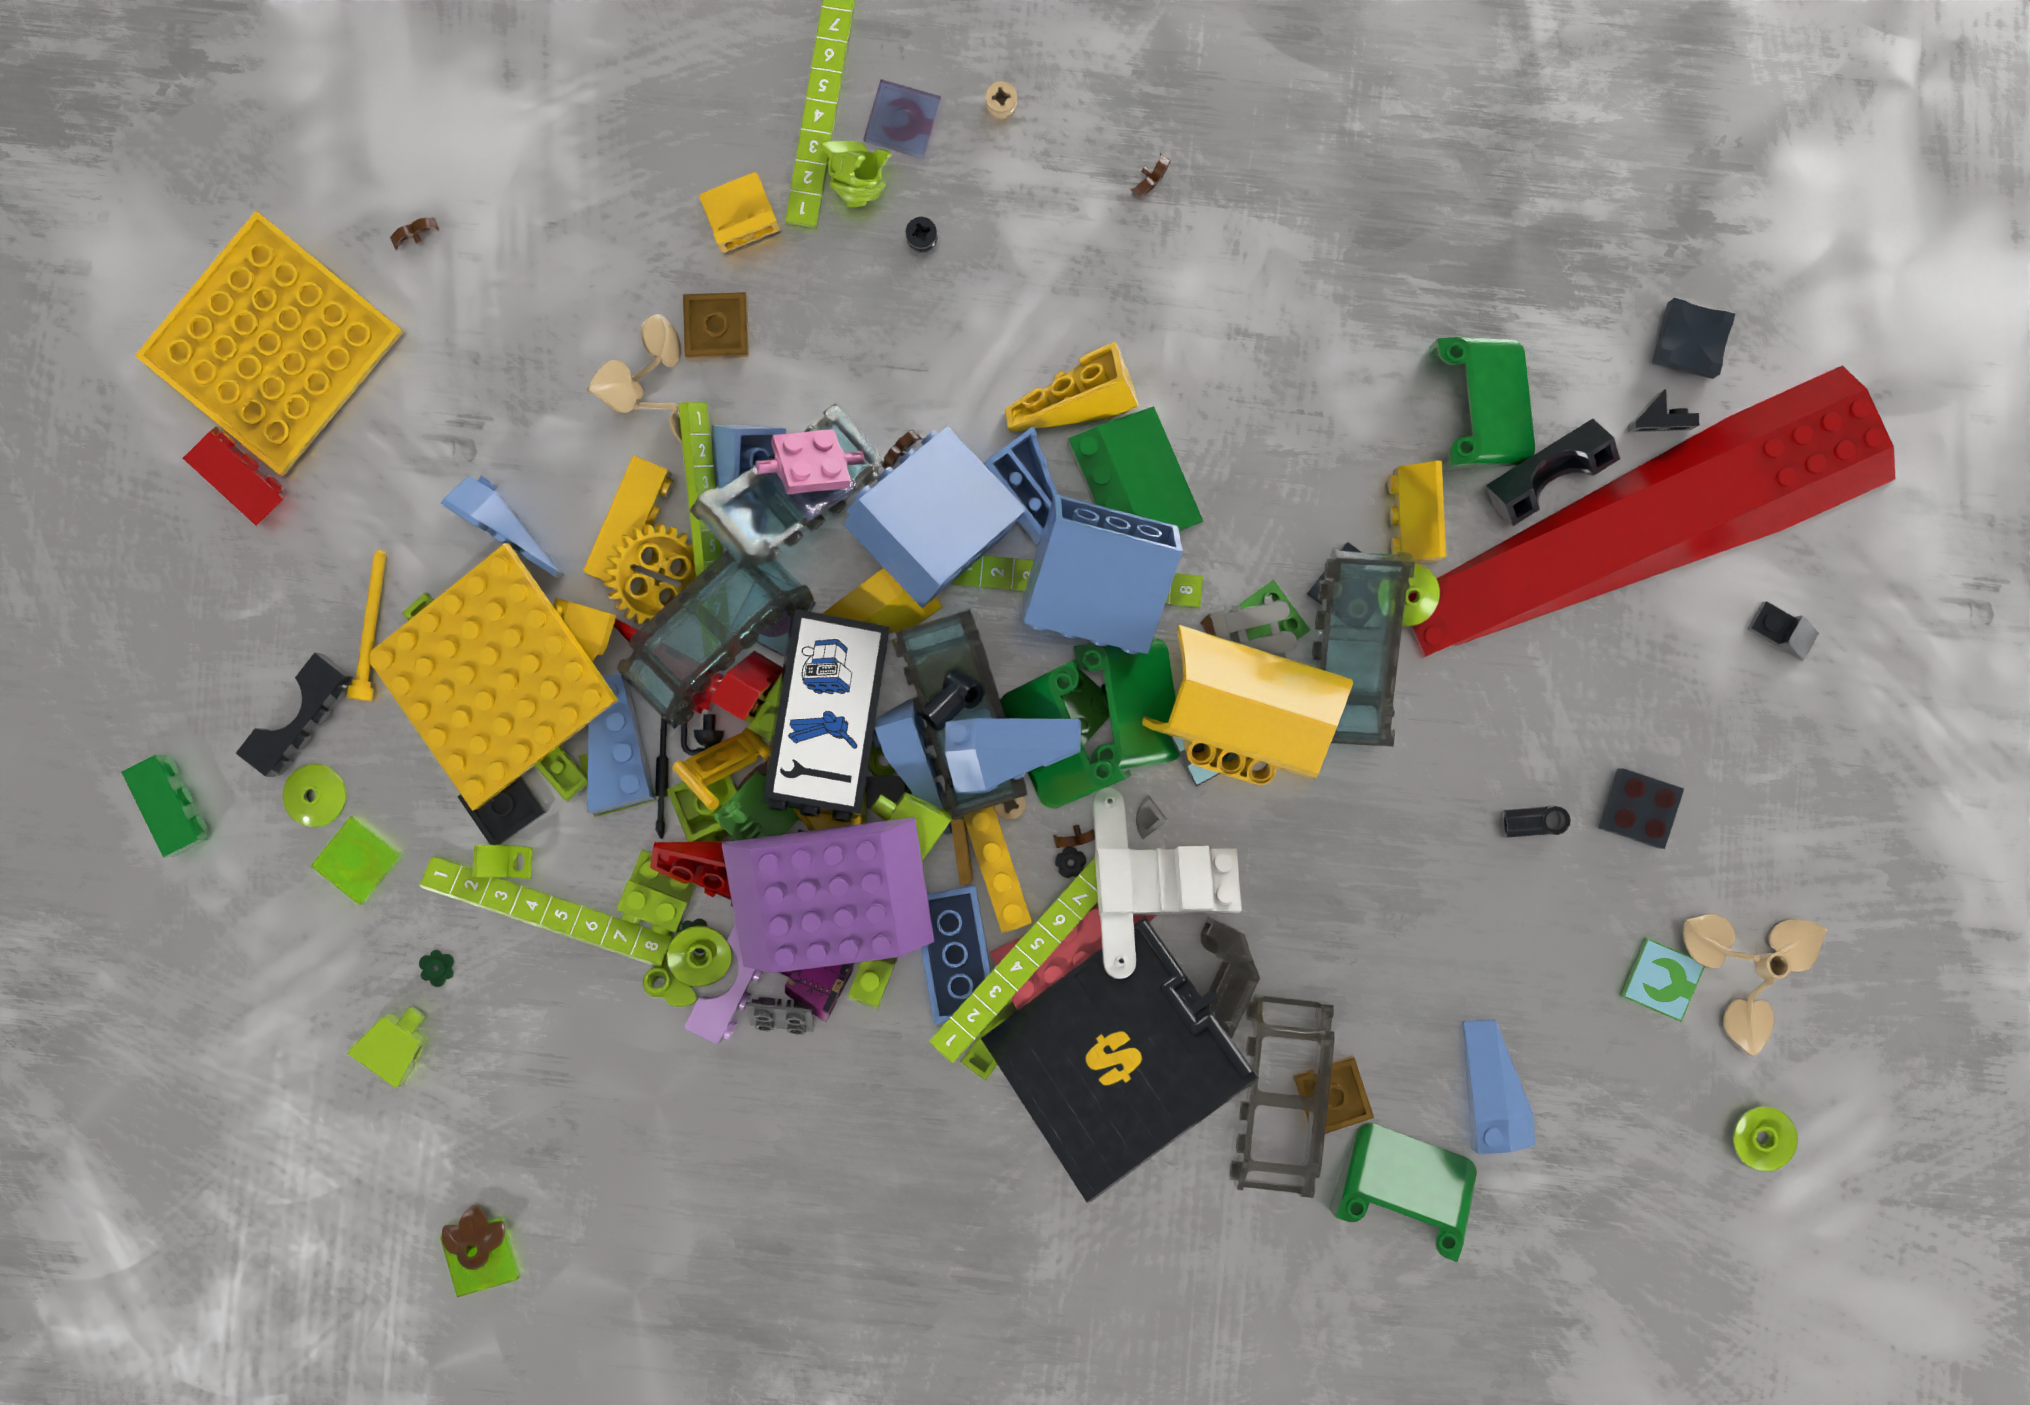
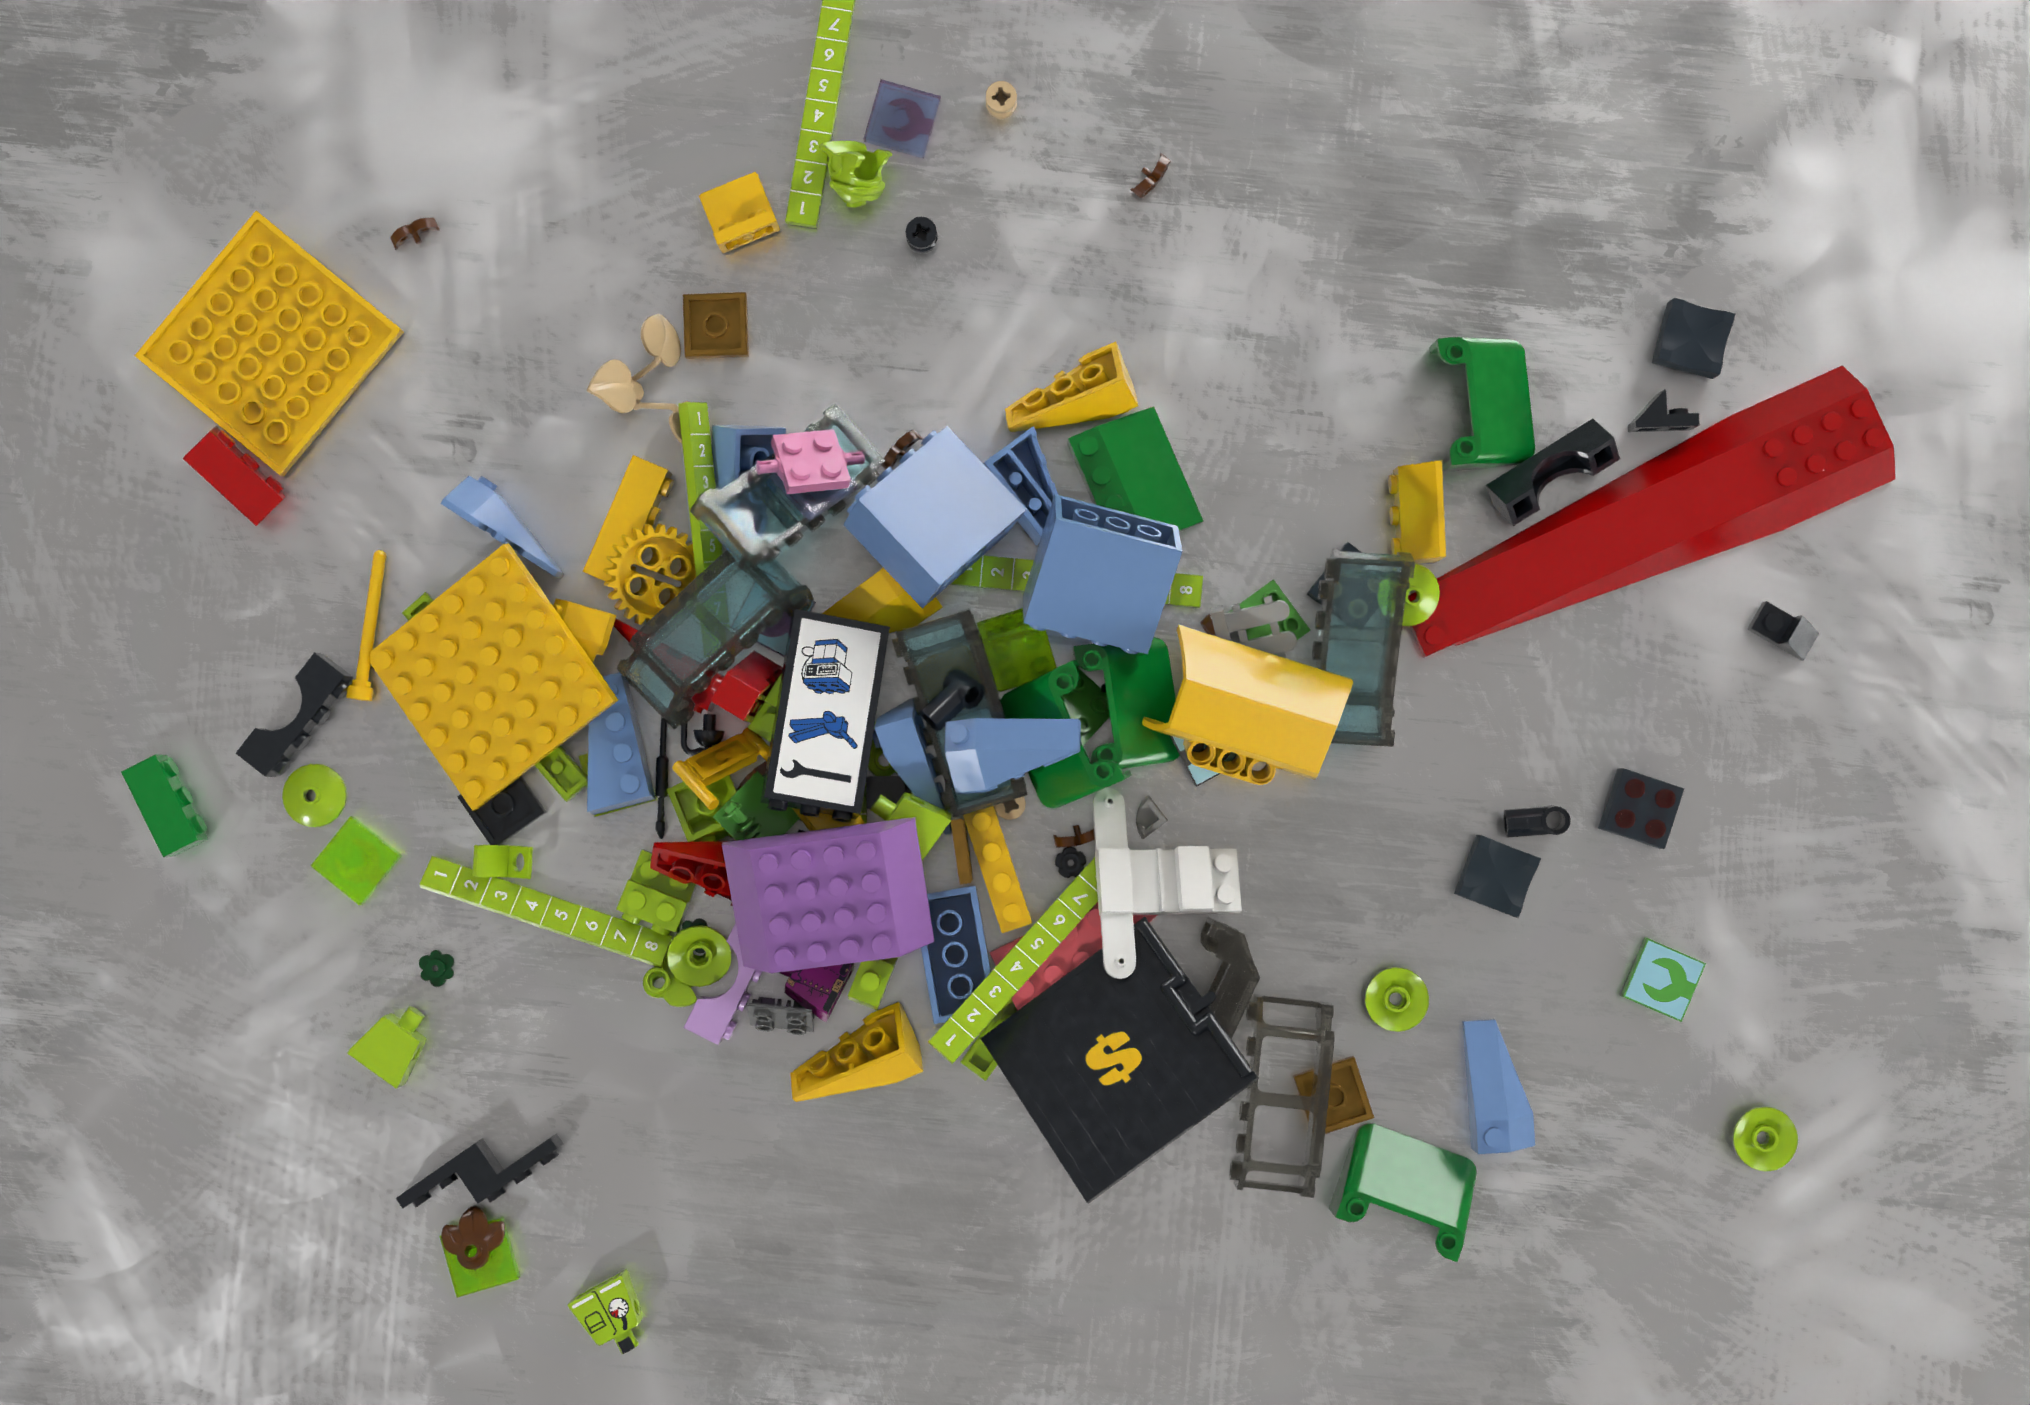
(481, 1172): none -> black bracket
(609, 1311): none -> lime torso
(870, 1057): none -> yellow wedge
(1015, 650): none -> clear neon green bracket
(1413, 1000): none -> lime dish
(1497, 876): none -> black brick
(1796, 948): tan plant -> none

